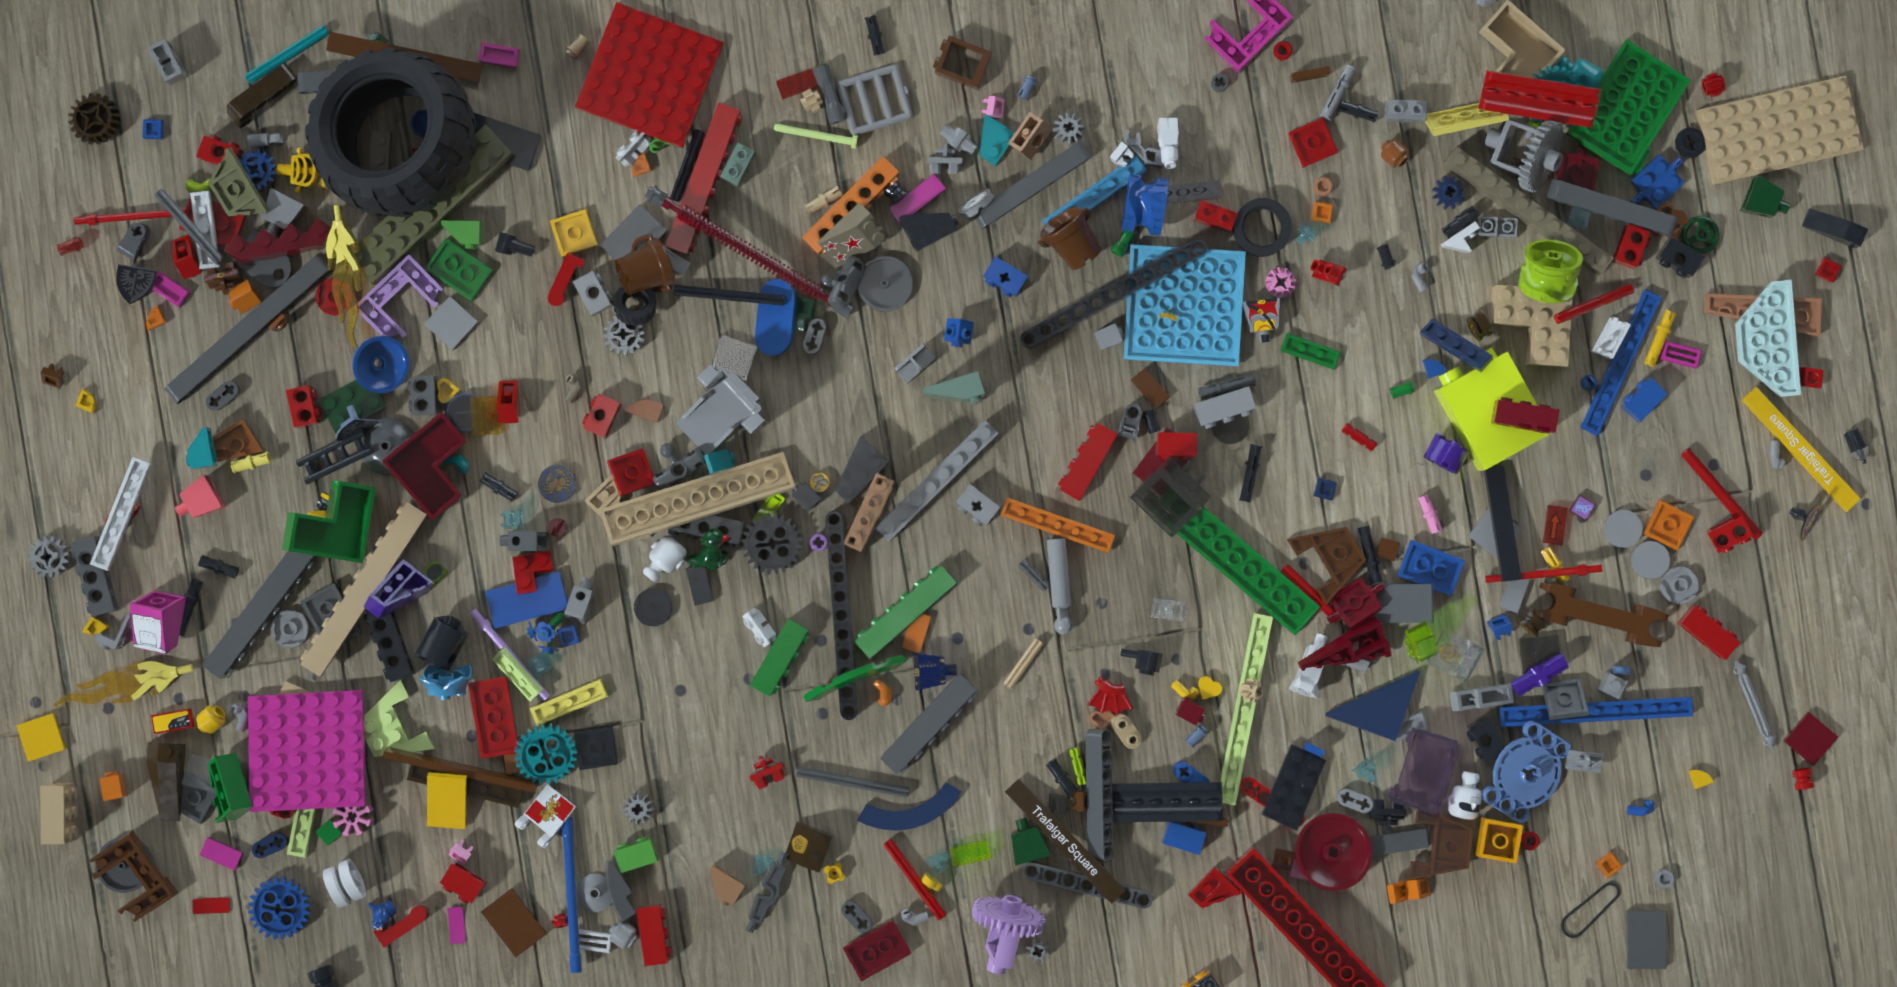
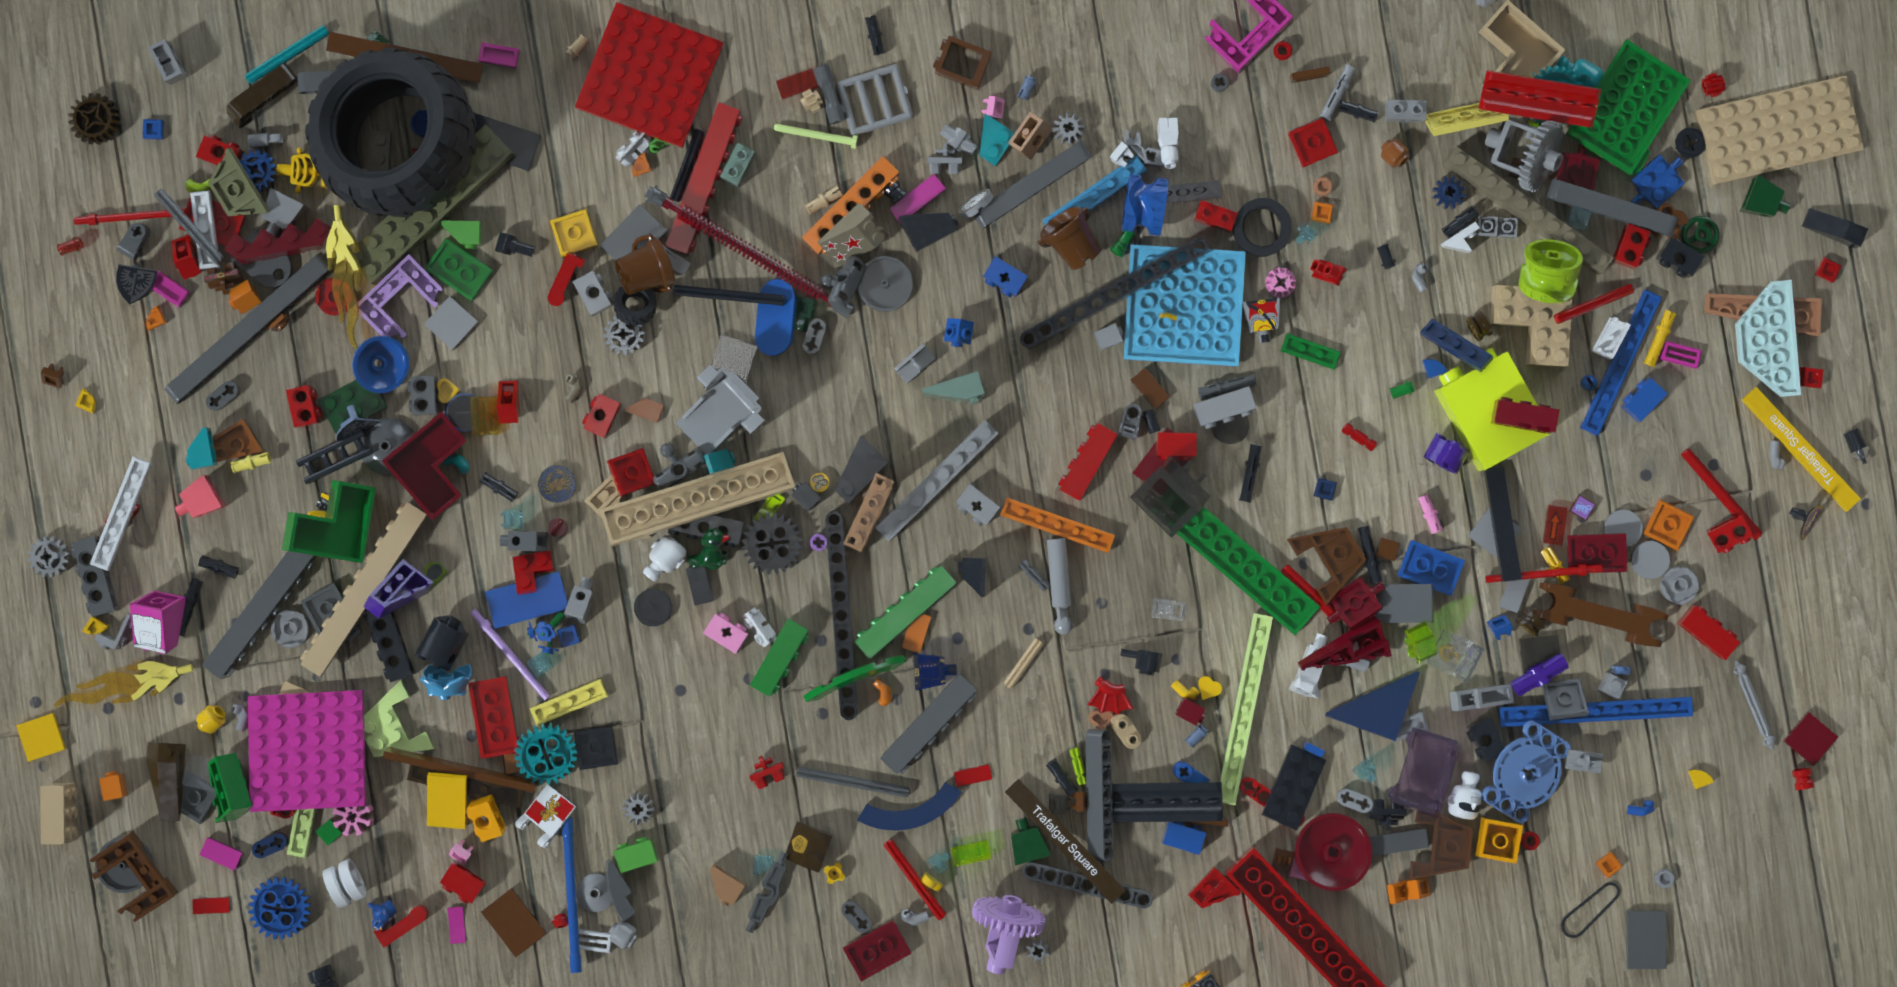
(172, 721): slope -> none
(488, 808): none -> light orange brick
(517, 674): yellowish green tile -> none
(653, 935): red brick -> none
(715, 632): none -> bright pink brick
(972, 775): none -> red sticker
(974, 573): none -> black slope
(1251, 690): tan gear -> none
(1598, 549): none -> dark red plate

